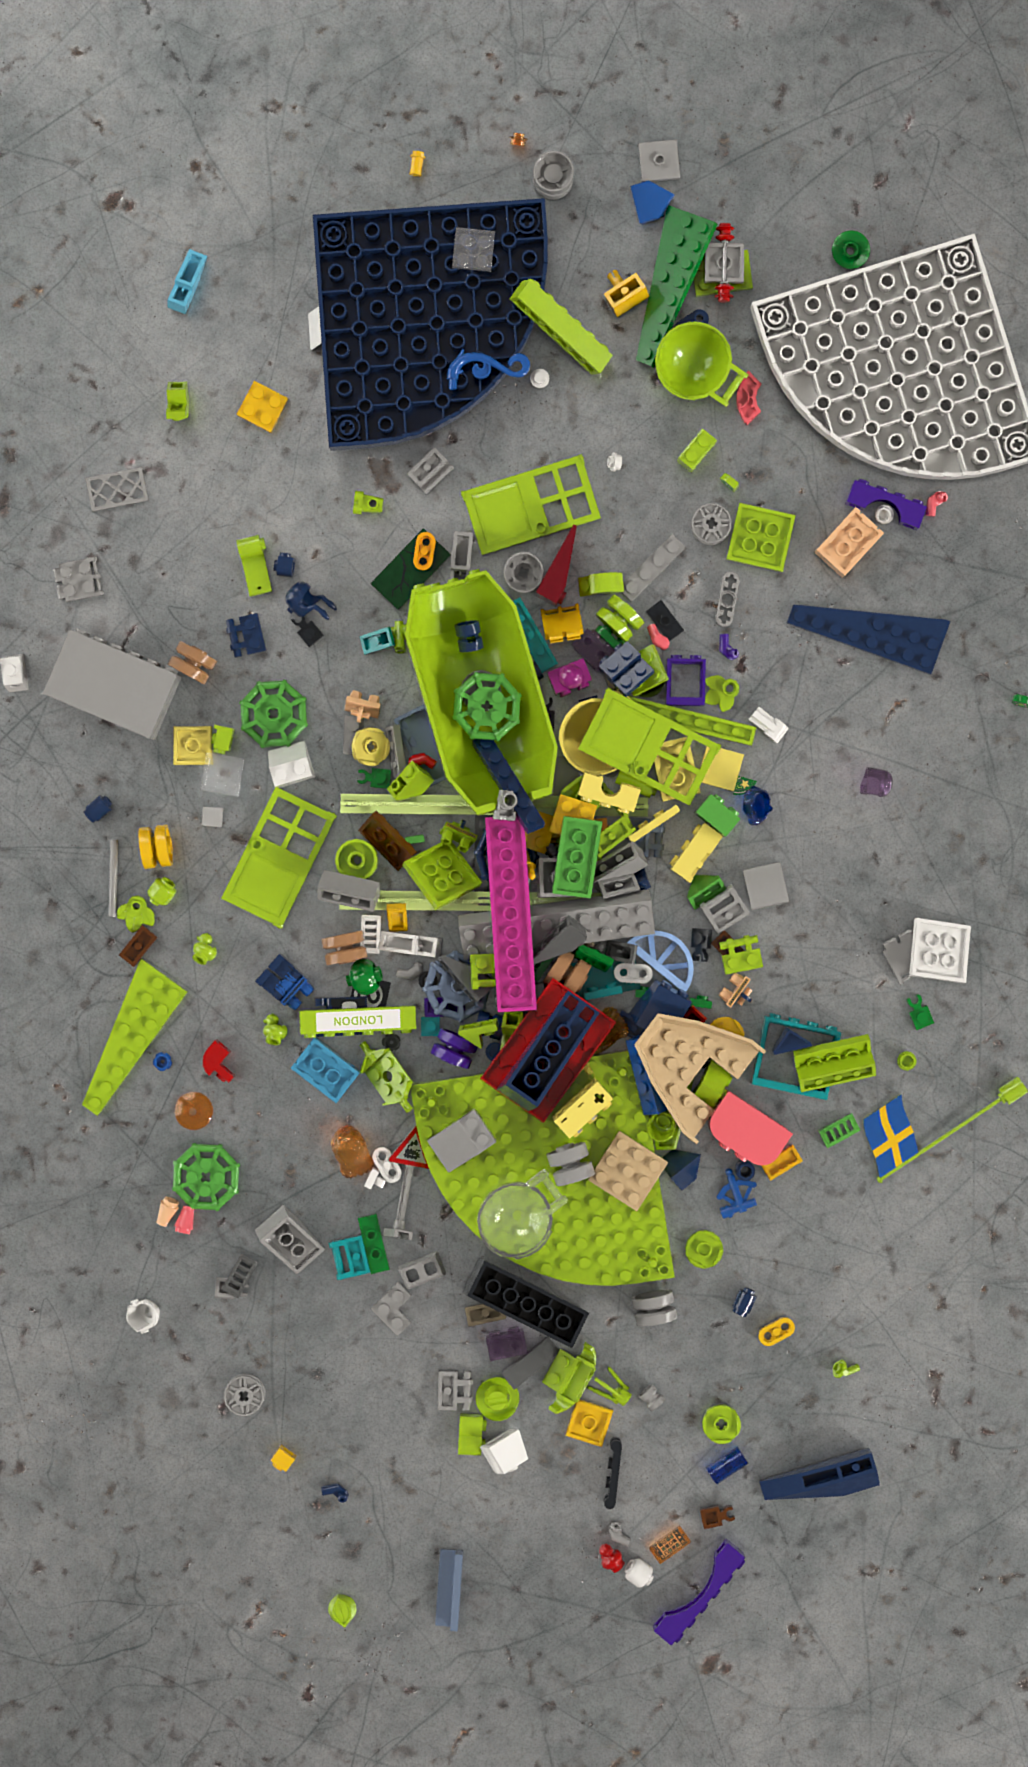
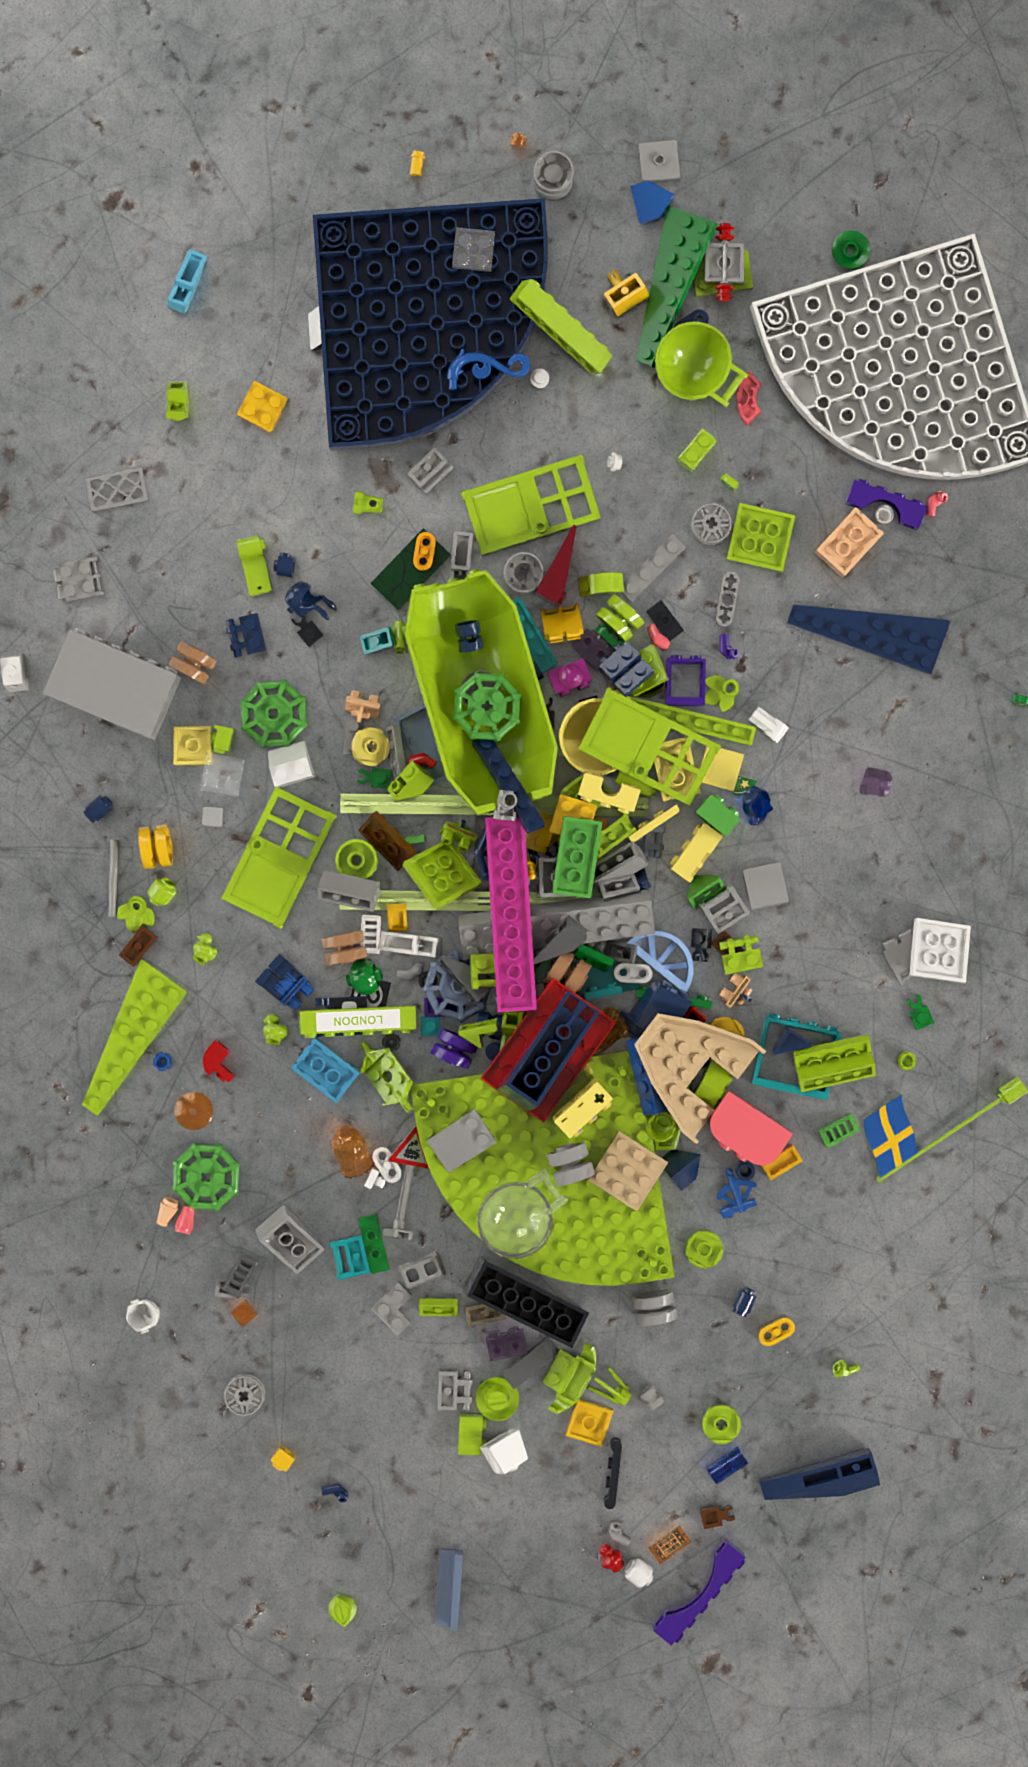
(244, 1313): none -> clear orange plate
(438, 1307): none -> lime plate

